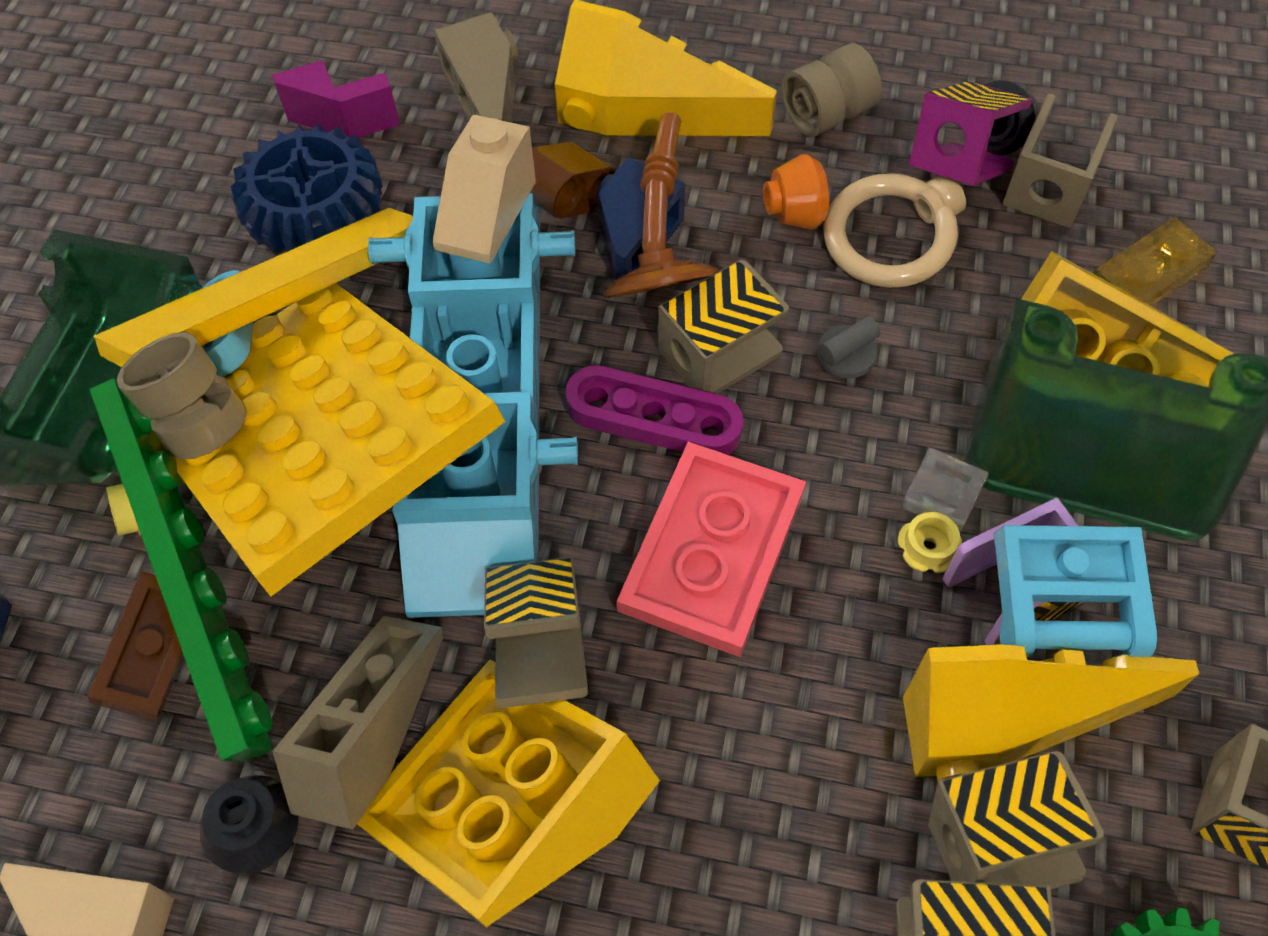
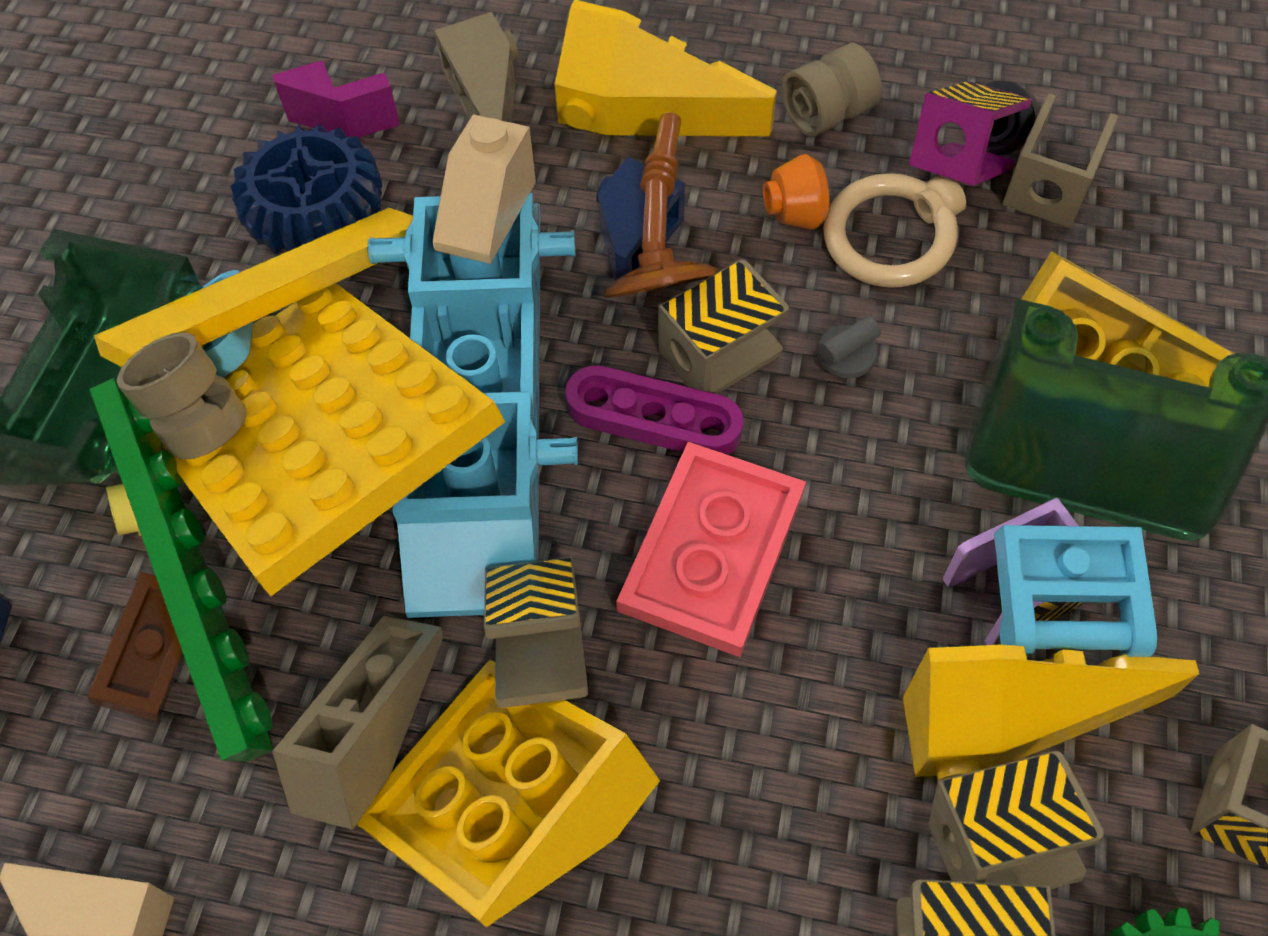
(247, 824): black cone -> none
(567, 179): reddish brown beam -> none
(933, 528): light yellow plate -> none
(944, 487): clear plate -> none
(1158, 262): clear yellow plate -> none

